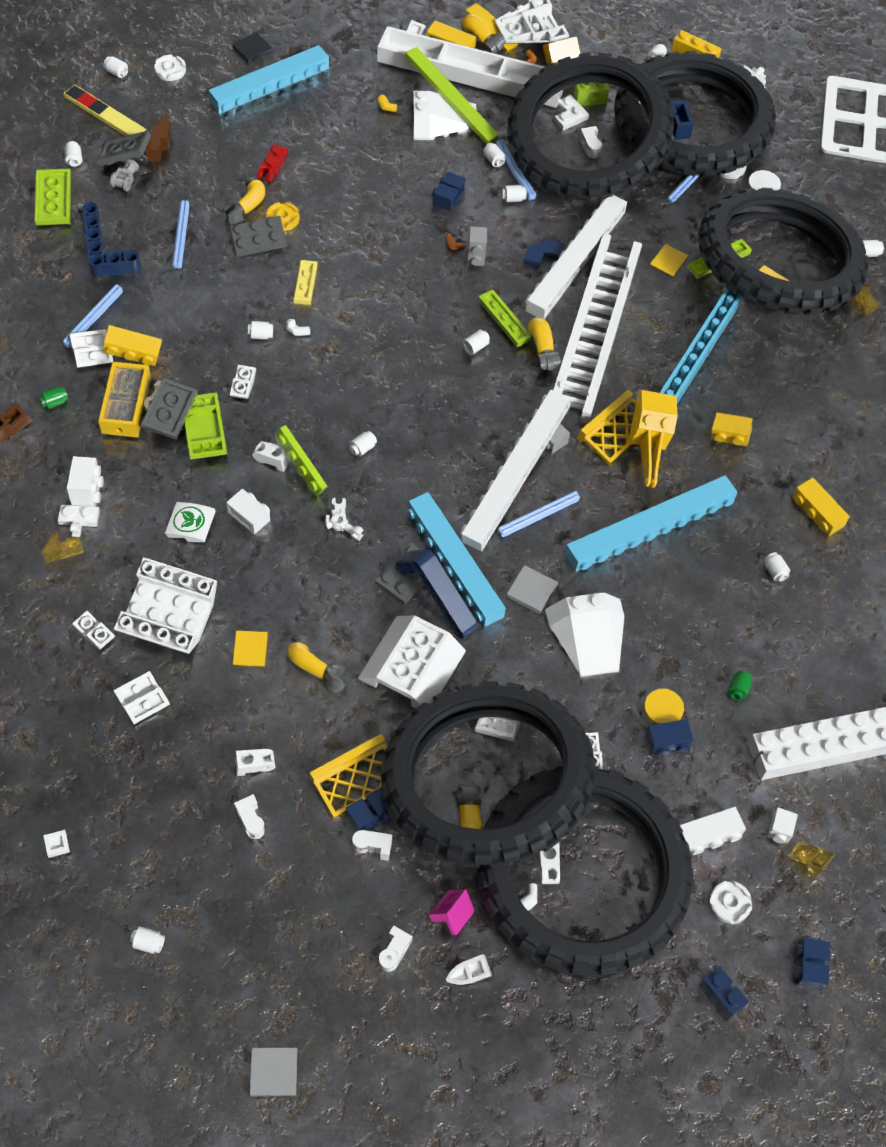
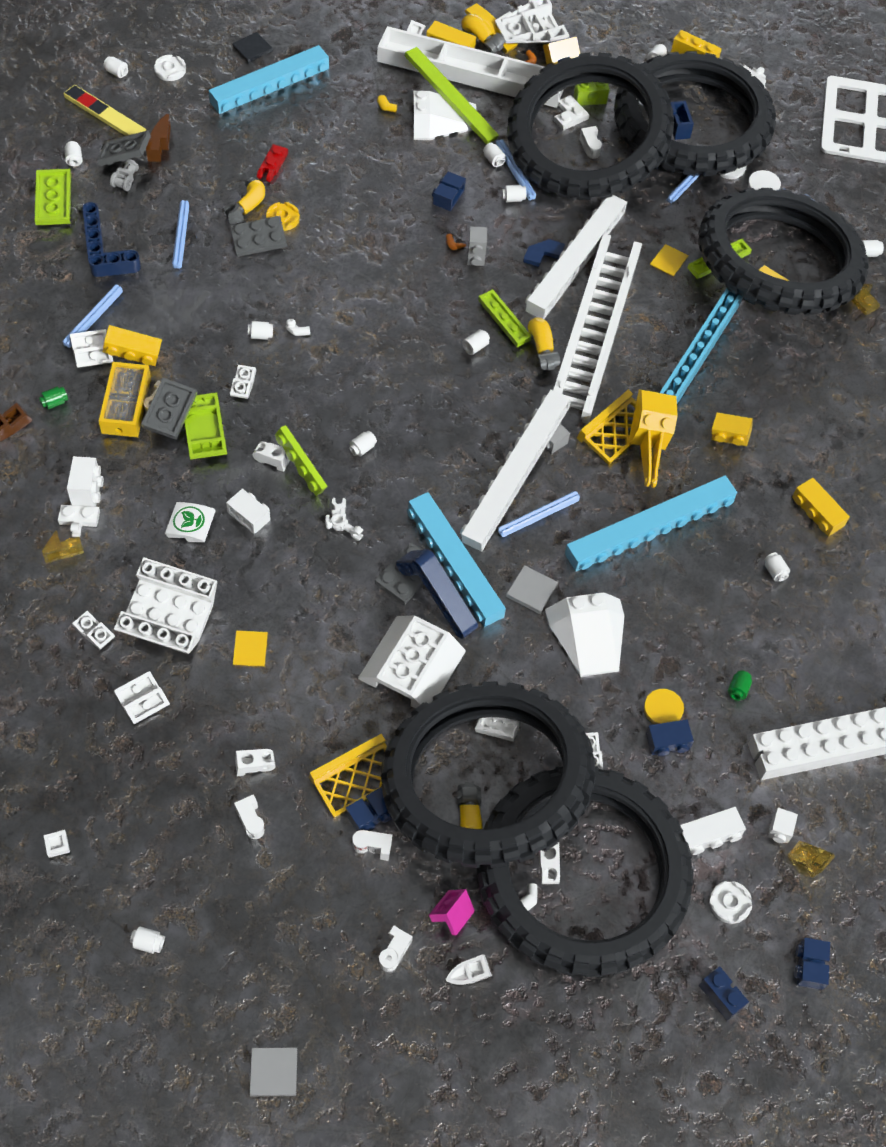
(304, 659): piece -> none
(305, 282): light yellow tile -> none

